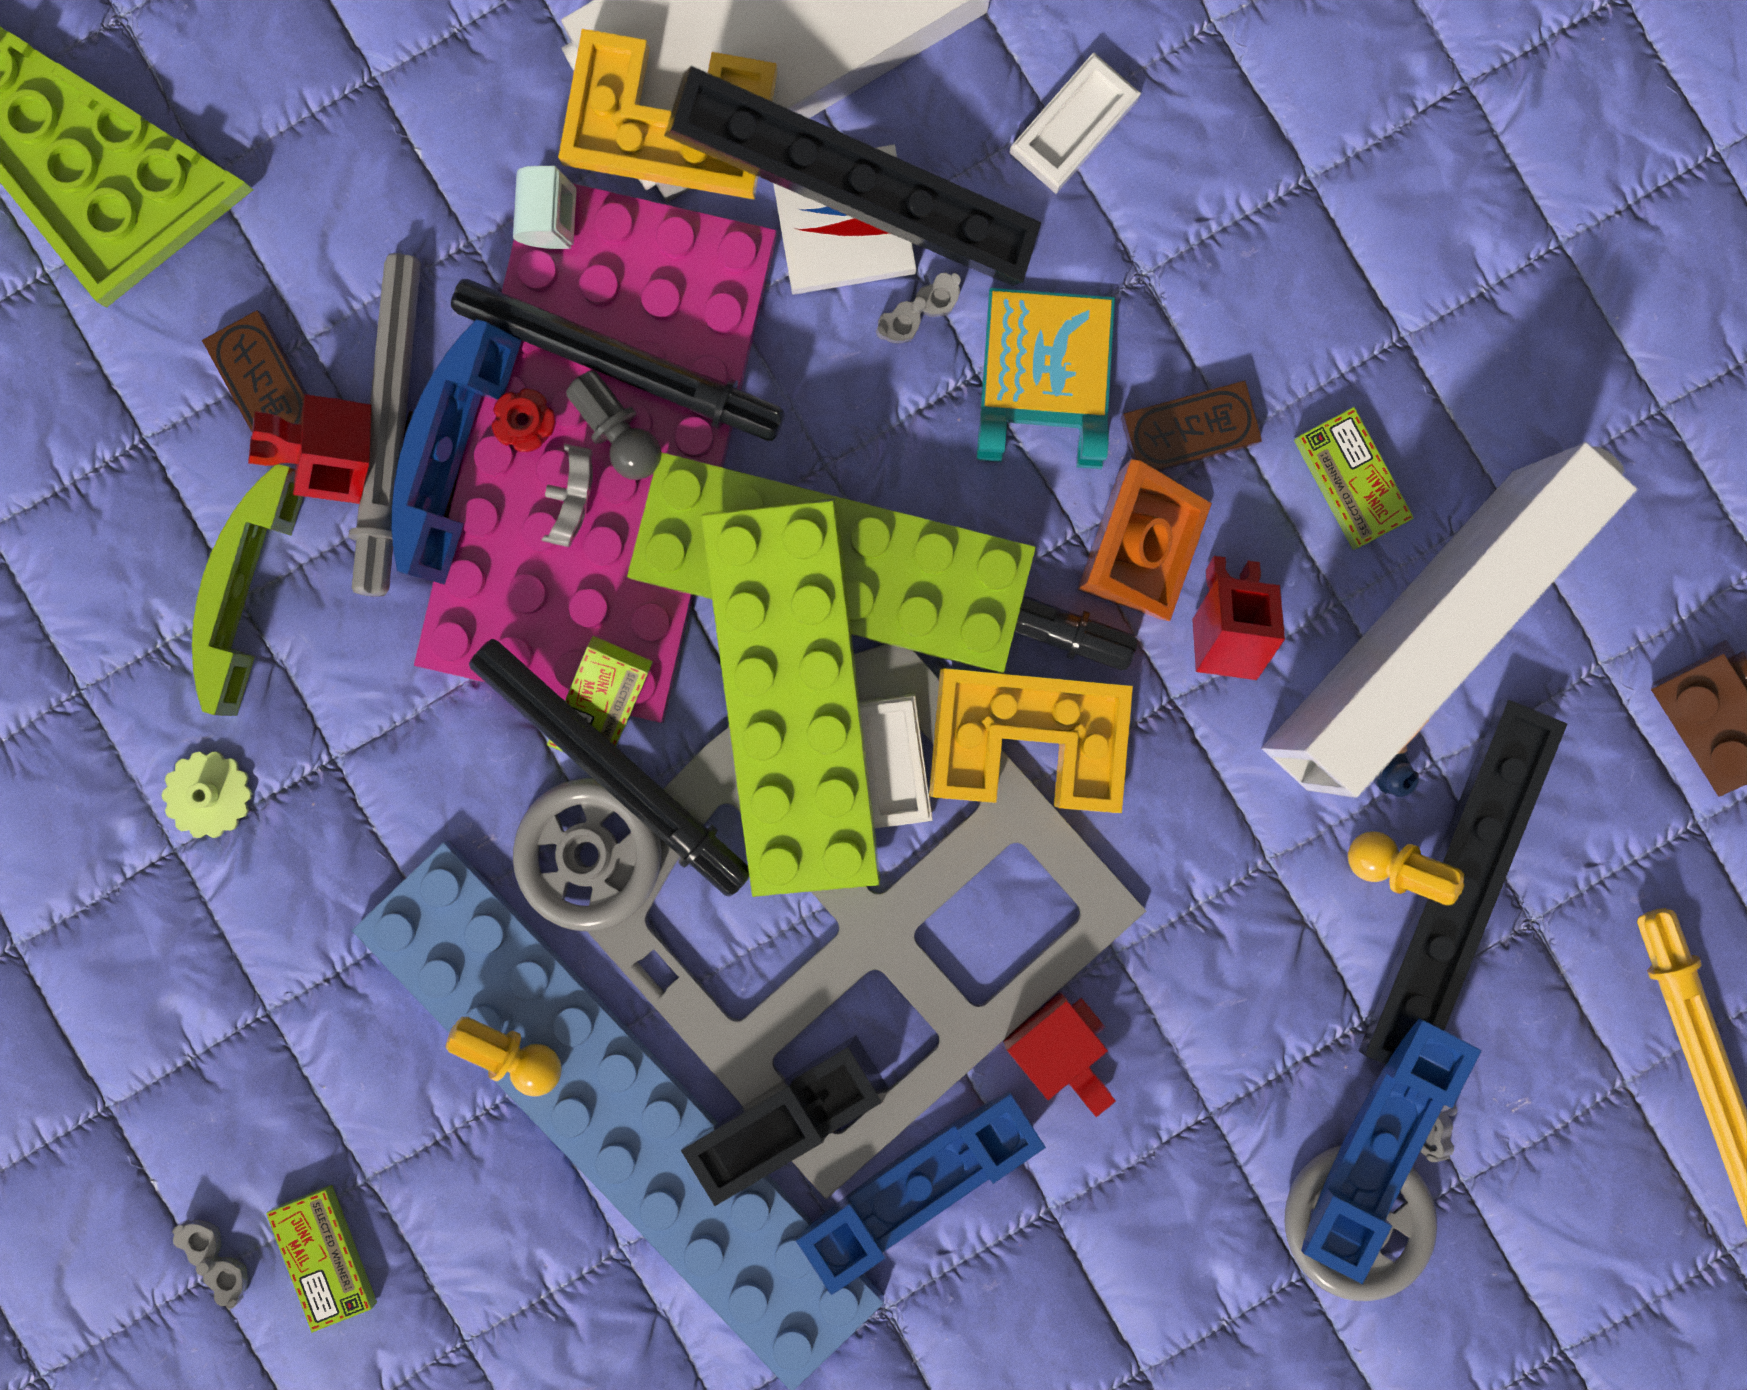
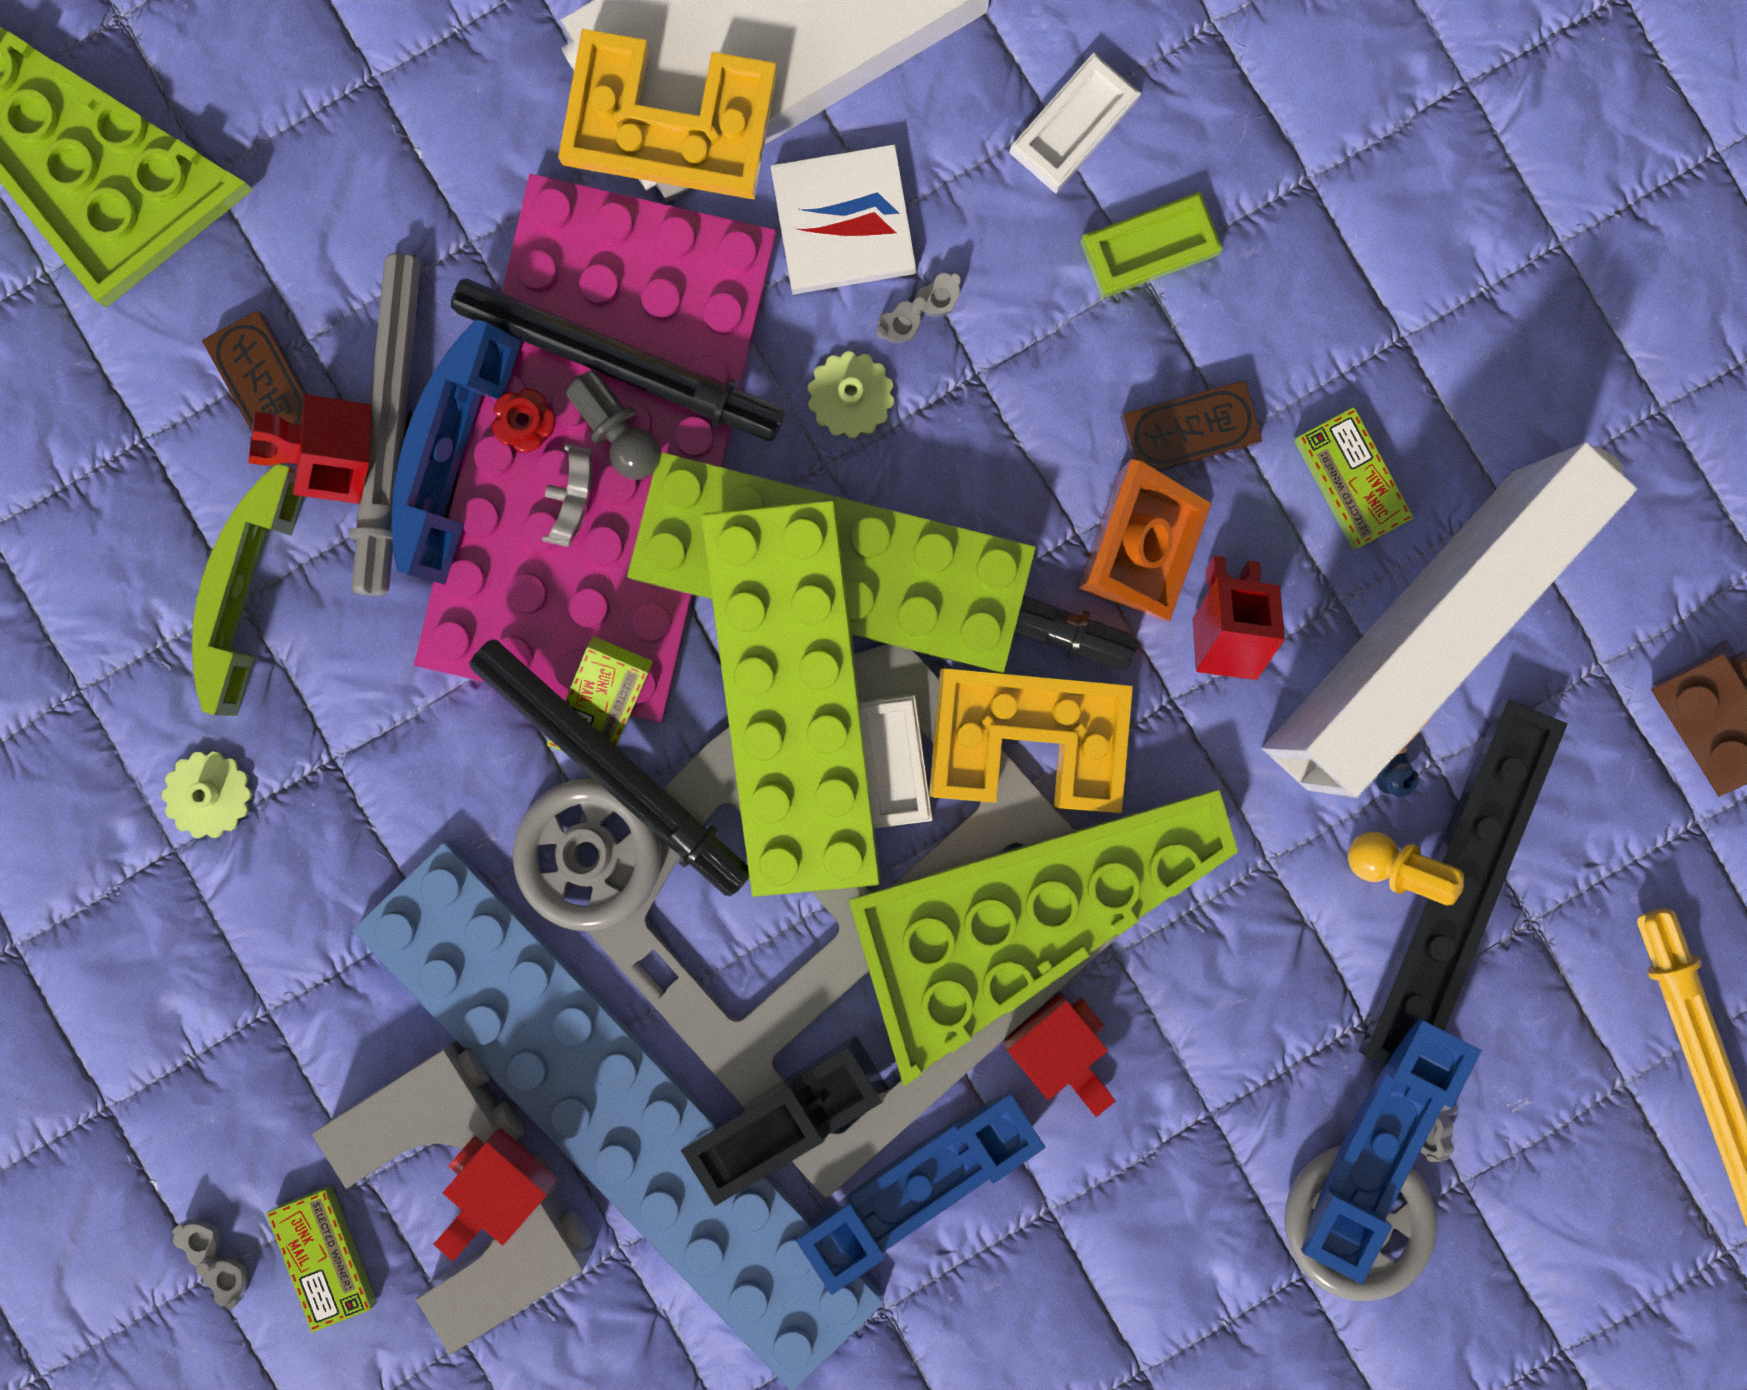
(448, 1105): none -> light grey arch
(495, 1189): none -> red brick
(532, 1069): yellow axle -> none
(544, 208): light aqua brick -> none
(850, 176): black plate -> none
(850, 395): none -> yellowish green piece
(1001, 928): none -> lime wing
(1047, 368): flag -> none
(1151, 245): none -> lime tile

